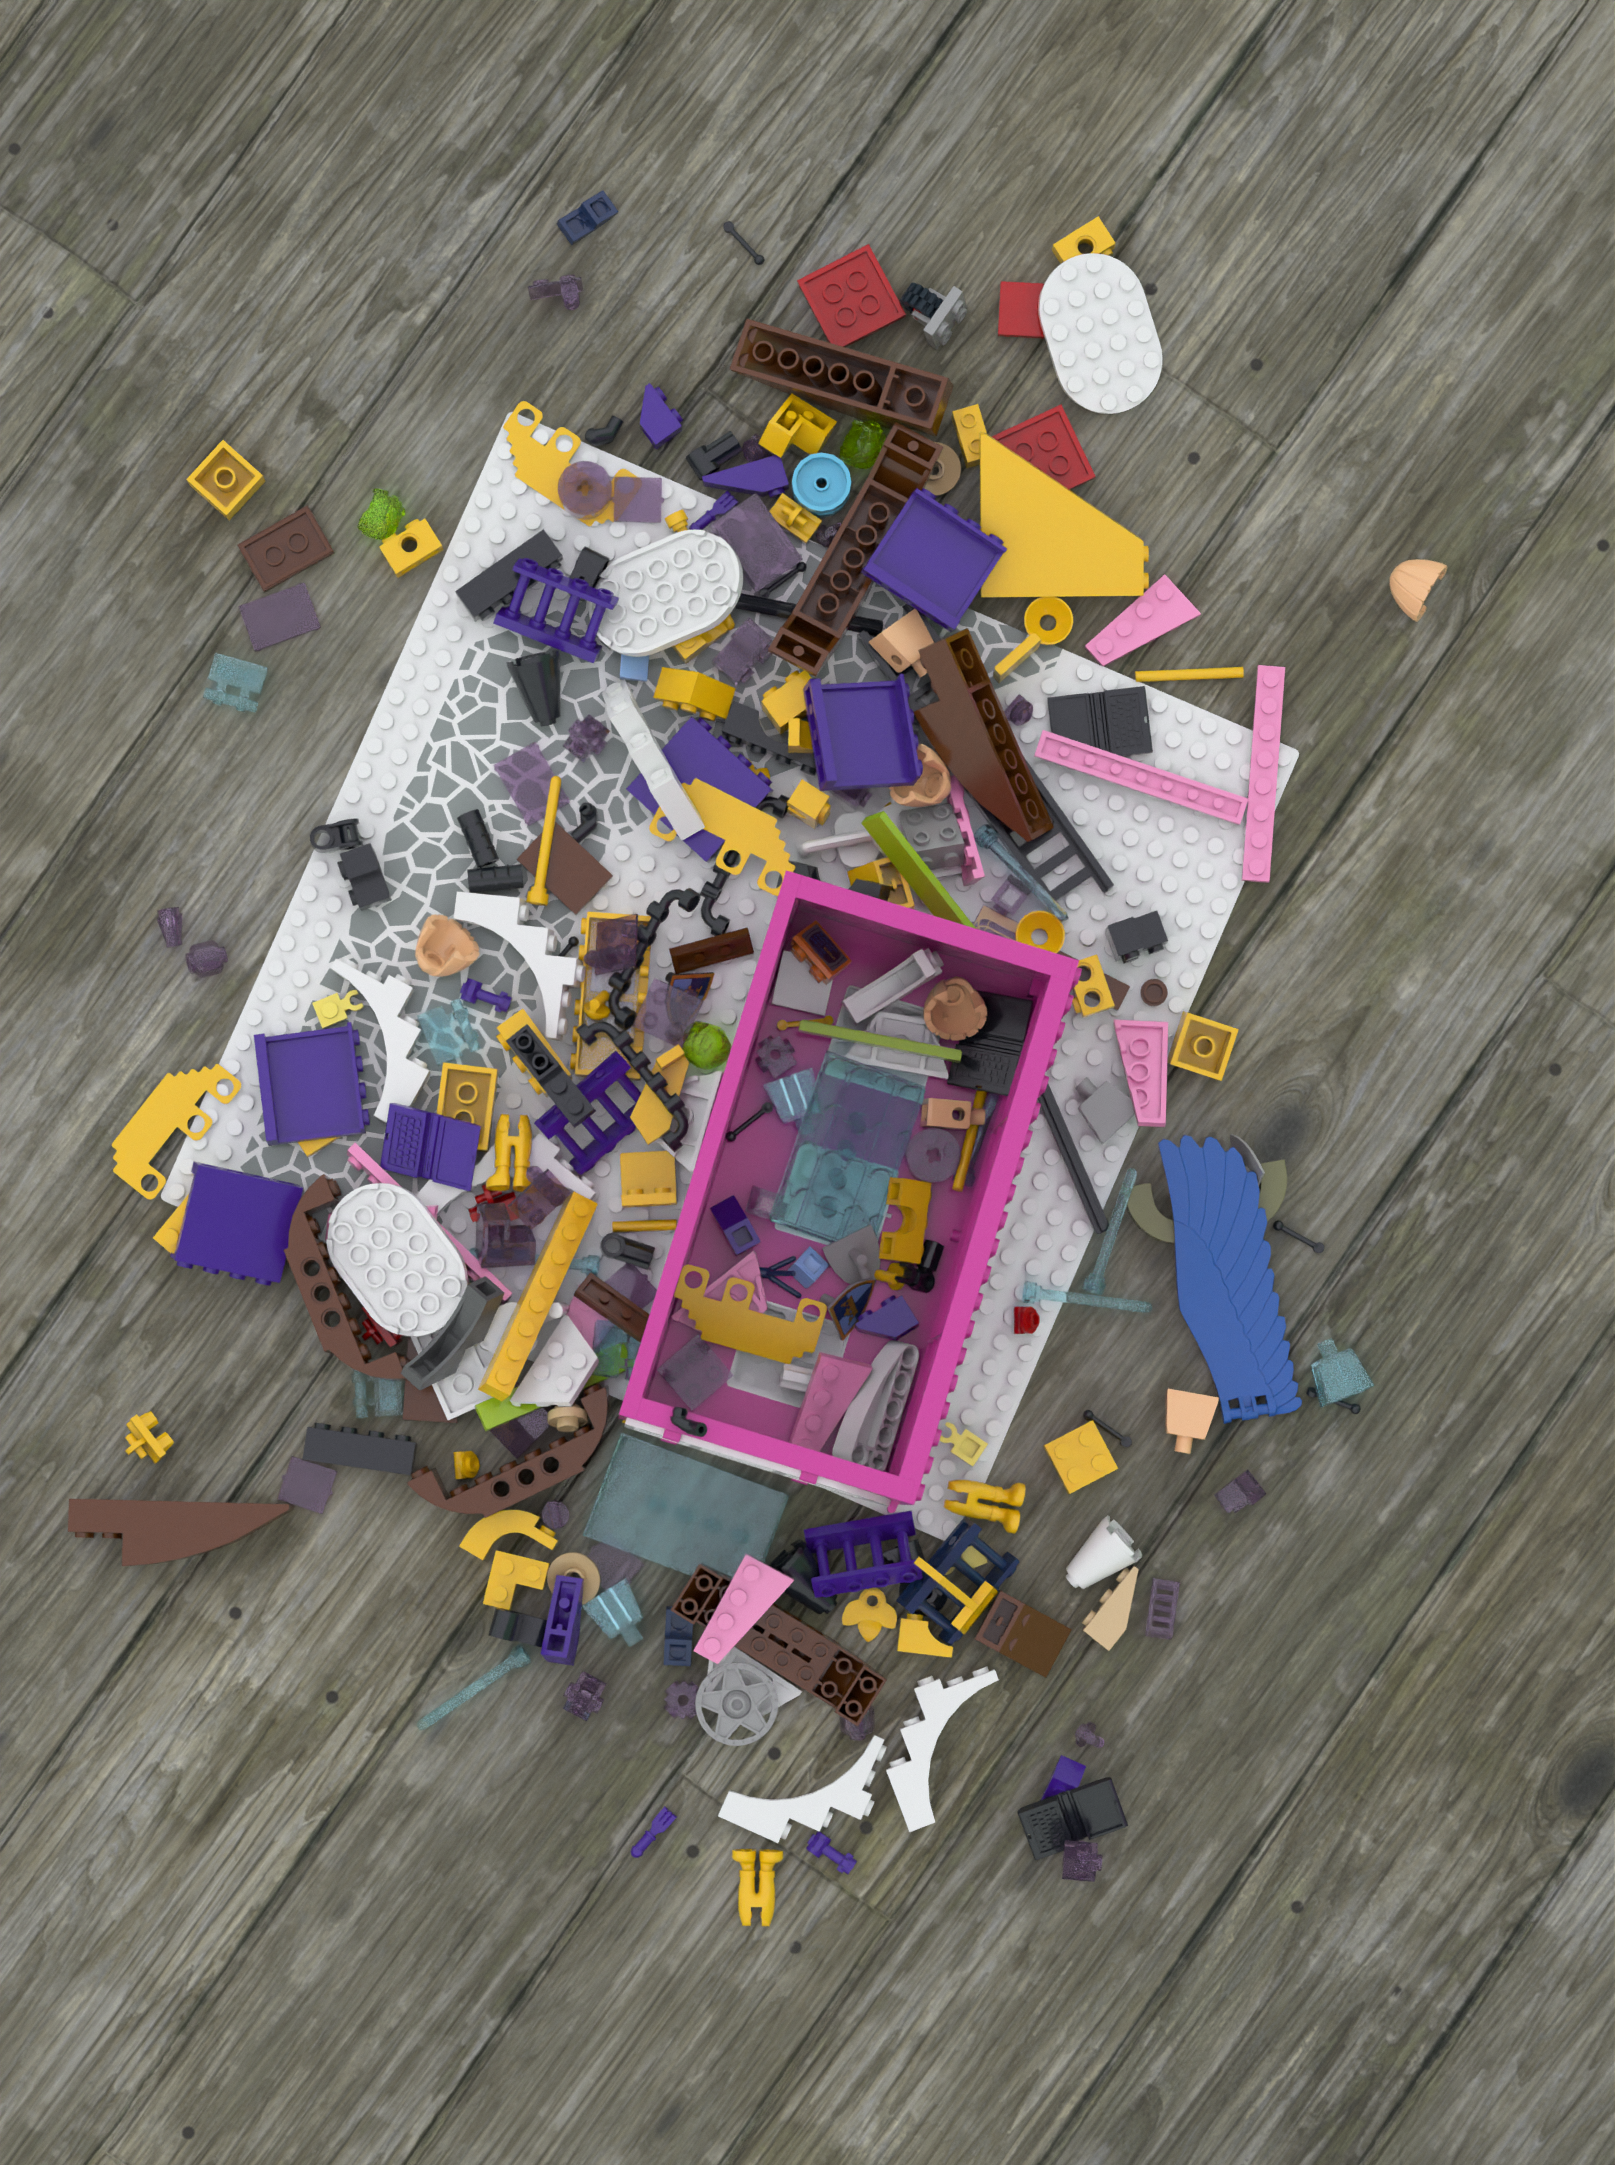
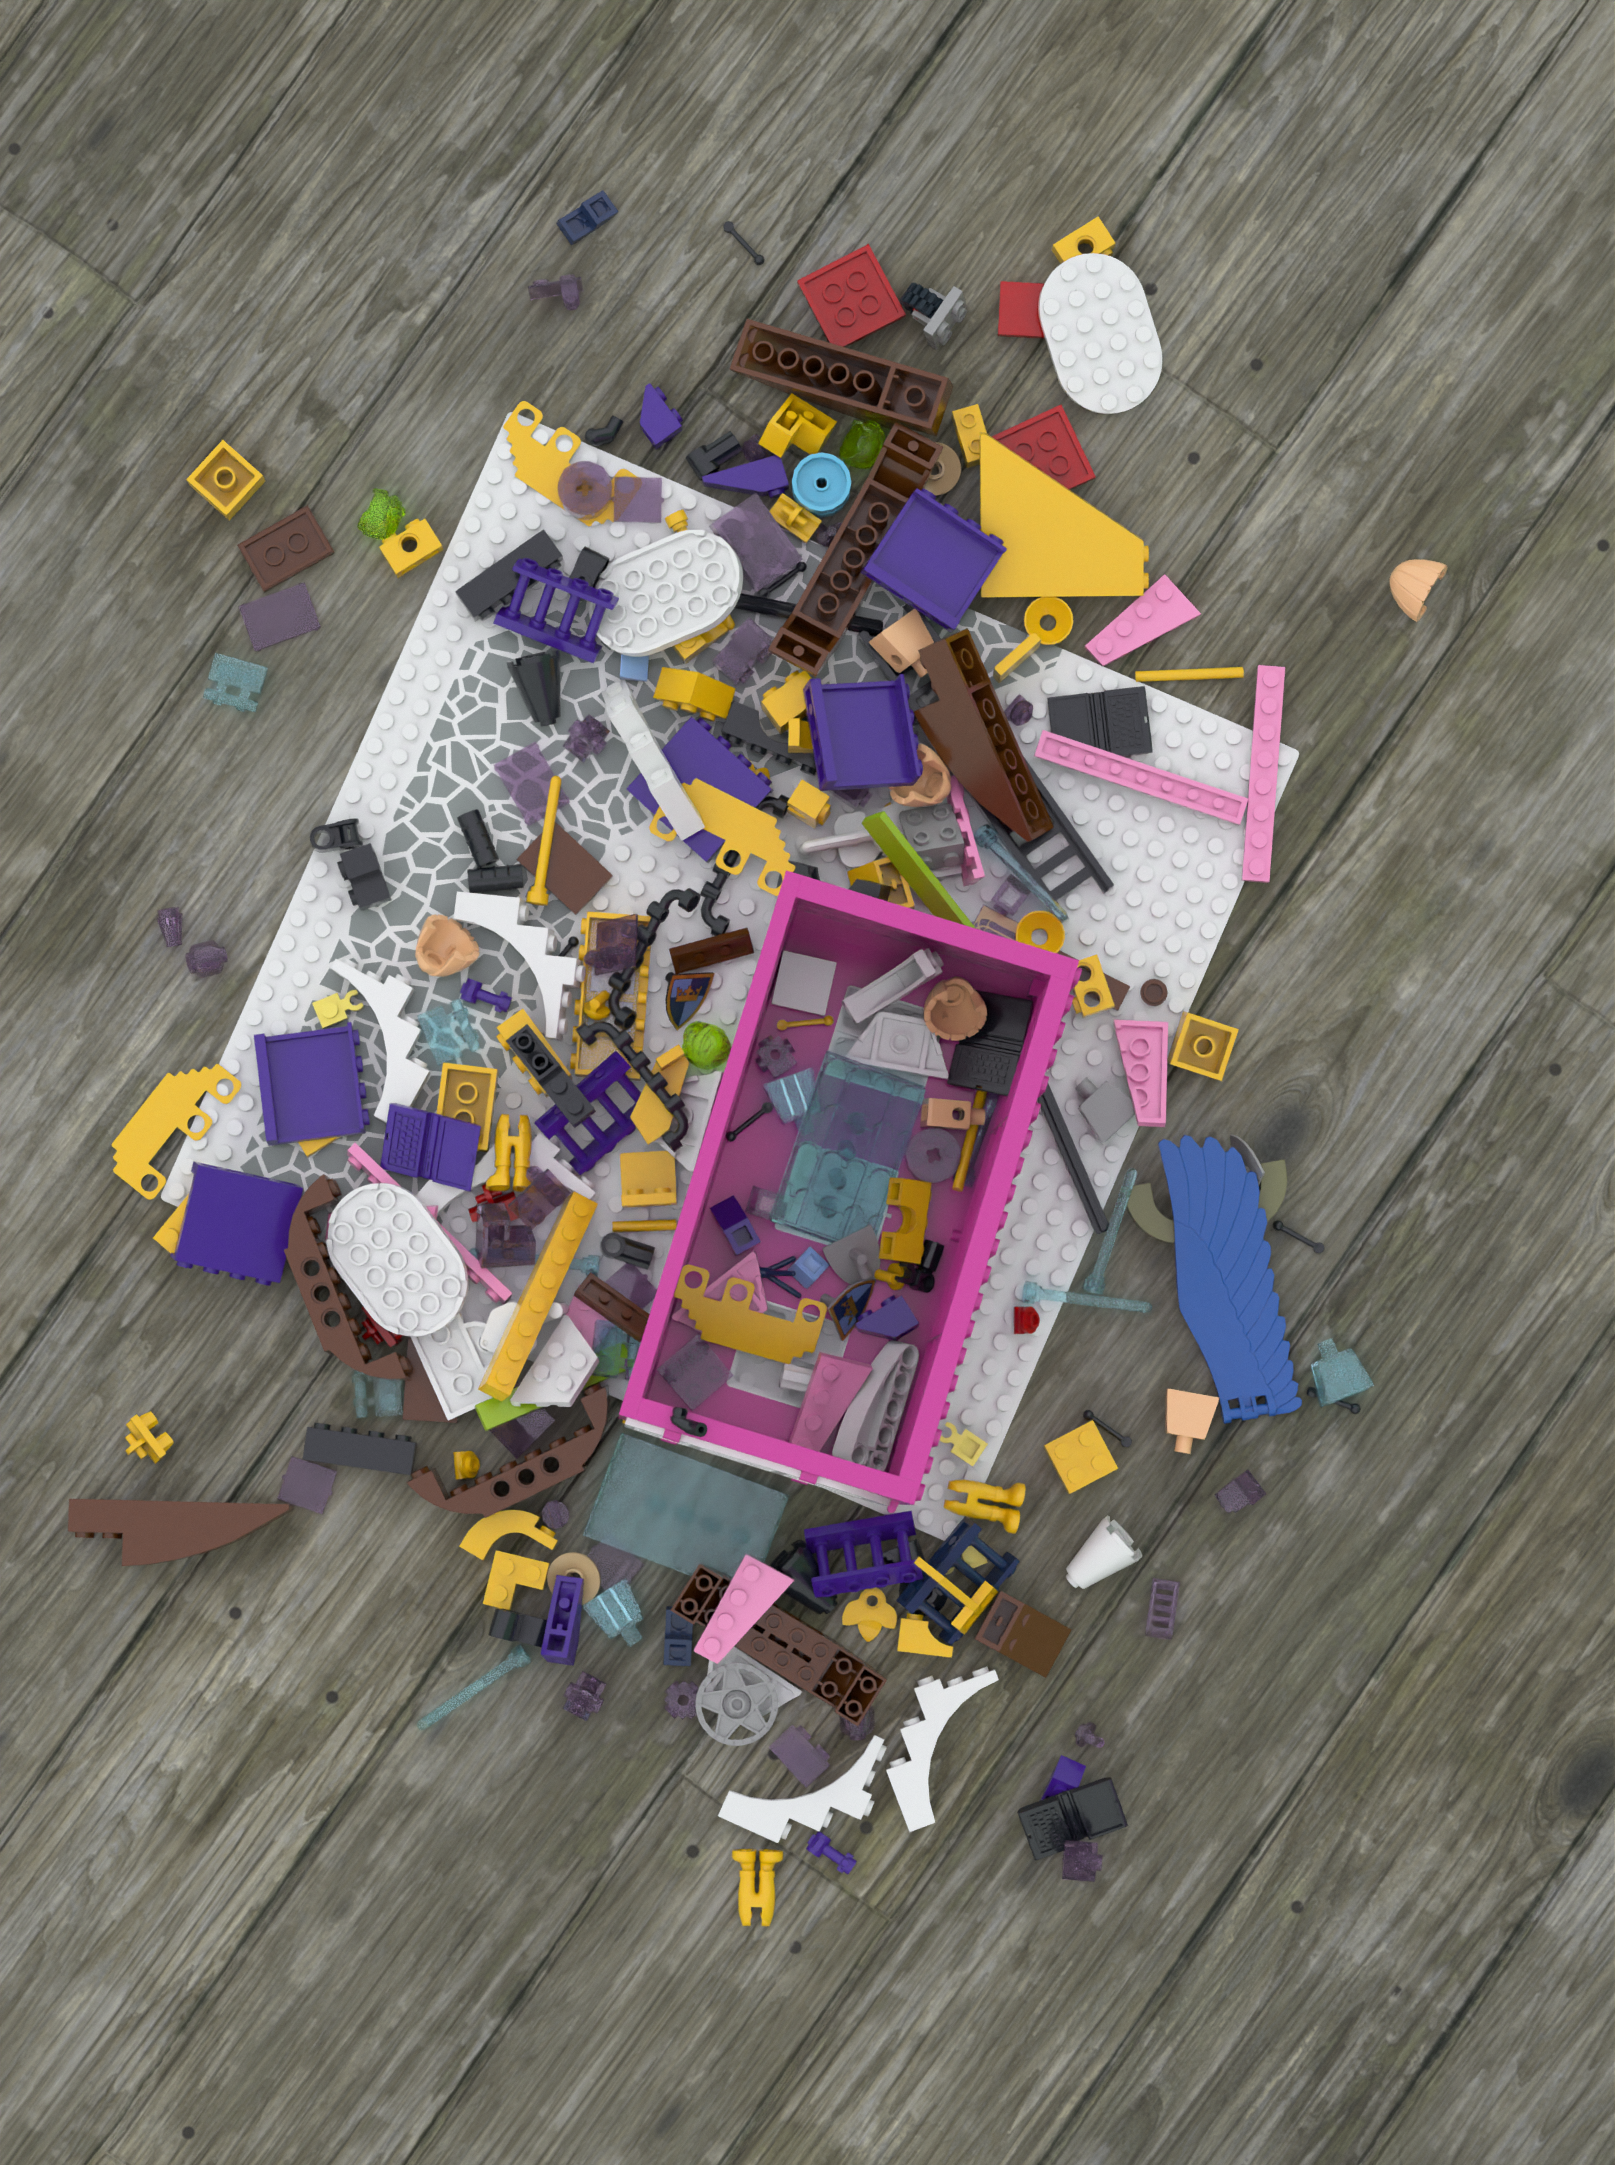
(463, 1330): dark grey arch -> none
(567, 1418): tan plate -> none
(588, 820): black arm -> none
(659, 1825): dark purple piece -> none
(668, 1012): clear purple hinge -> none
(720, 508): dark purple piece -> none
(800, 1755): none -> clear purple brick
(819, 952): slope -> none
(880, 1041): lime tile -> none
(1112, 1617): tan slope -> none
(1135, 936): black brick -> none

